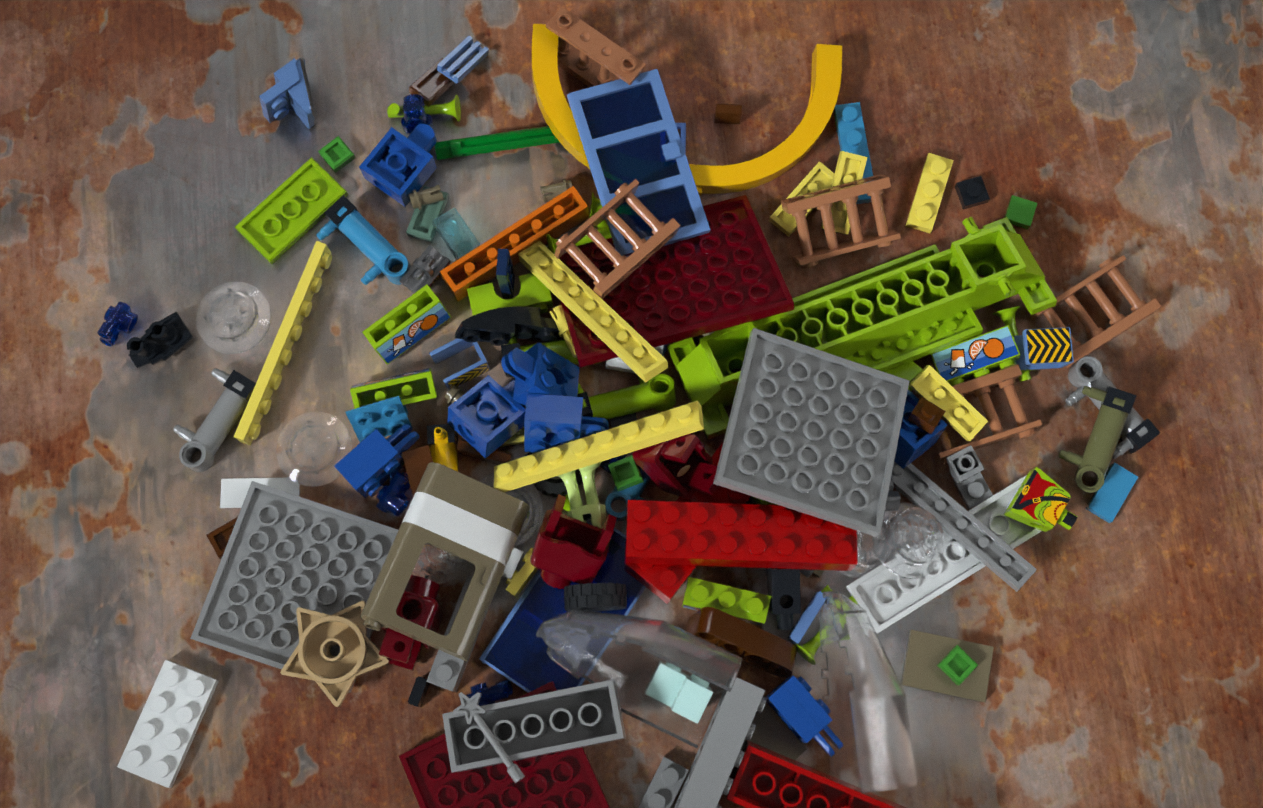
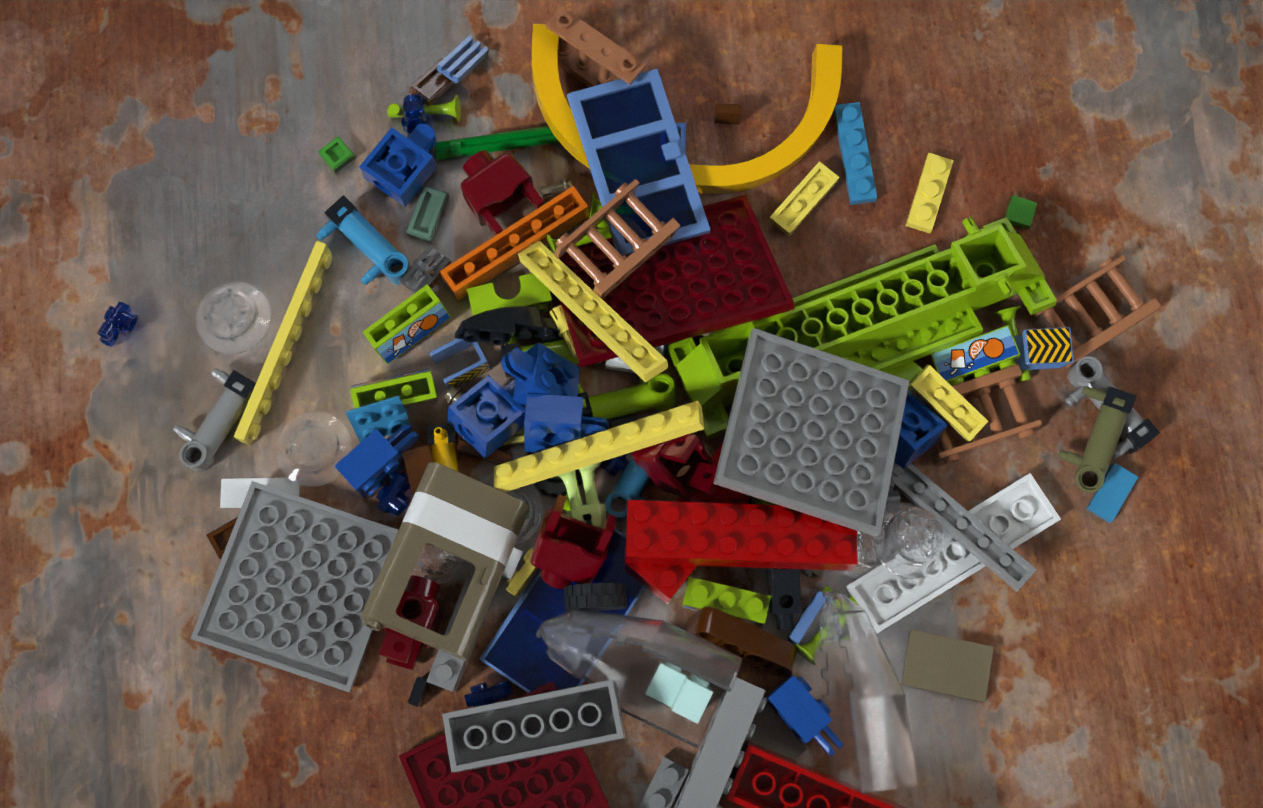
(160, 341): black connector -> none
(168, 724): white plate -> none
(289, 93): medium blue piece -> none
(290, 210): lime tile -> none
(313, 656): tan plate -> none
(425, 197): dark tan pin -> none
(455, 233): clear light blue plate -> none
(472, 711): light grey piece -> none
(496, 187): none -> dark red piece
(505, 274): dark blue tile -> none
(625, 473): bright green tile -> none
(823, 200): nougat fence -> none
(848, 169): light yellow plate -> none
(926, 415): reddish brown plate -> none
(957, 665): bright green tile -> none
(967, 477): light grey slope -> none
(972, 192): black plate -> none
(1041, 503): torso -> none

